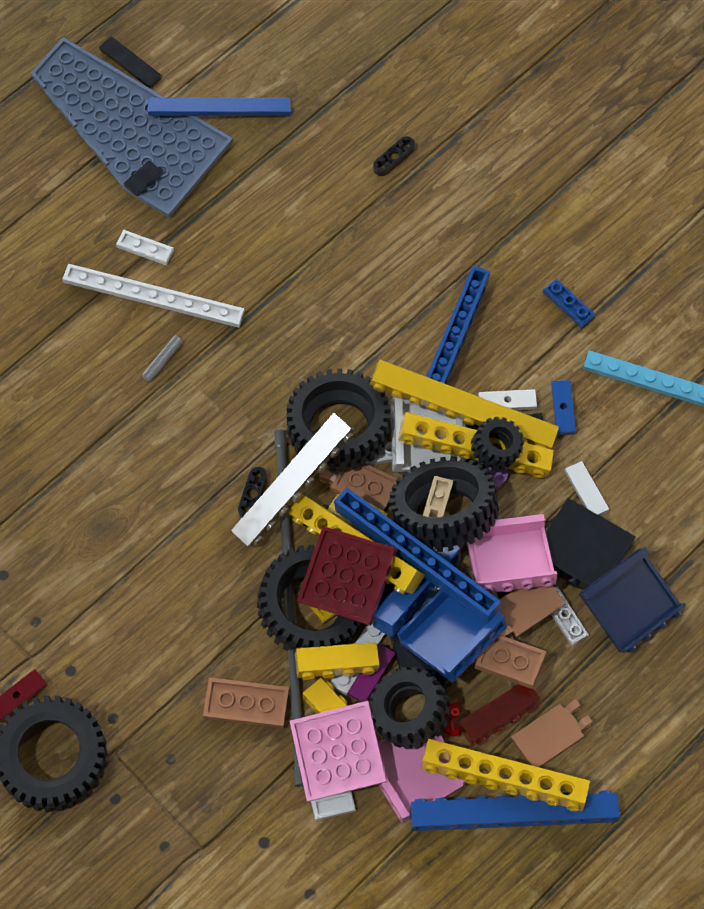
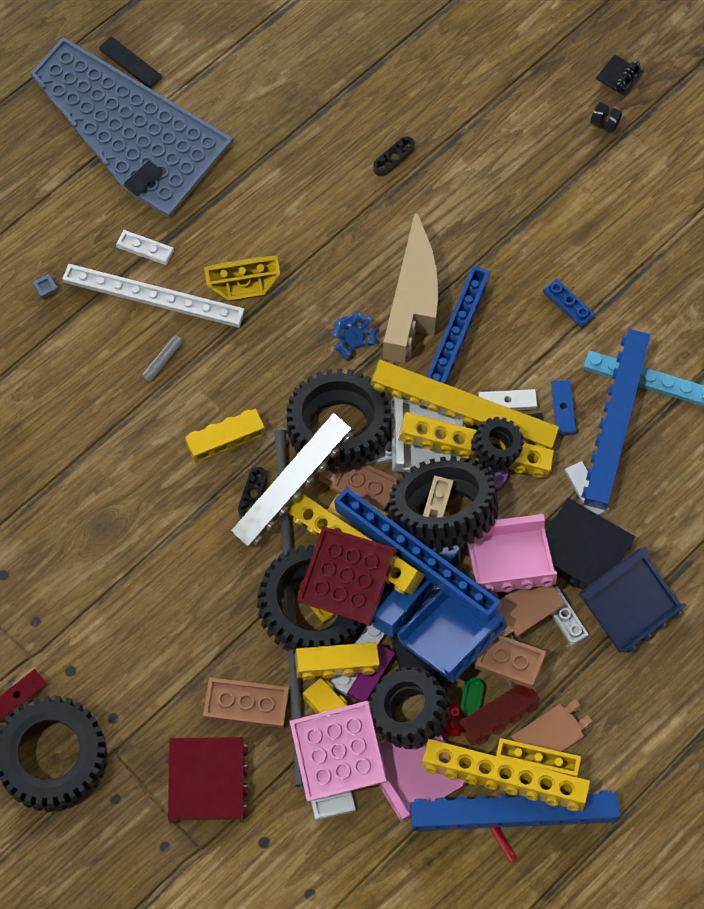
(45, 286): none -> sand blue plate
(207, 779): none -> dark red panel
(219, 107): blue tile -> none
(225, 435): none -> yellow brick
(243, 277): none -> yellow wedge
(353, 335): none -> blue piece
(415, 297): none -> tan slope
(471, 696): none -> green tile
(503, 844): none -> red bar
(539, 757): none -> yellow brick
(600, 114): none -> black wheel
(616, 420): none -> blue brick
(620, 74): none -> black hinge

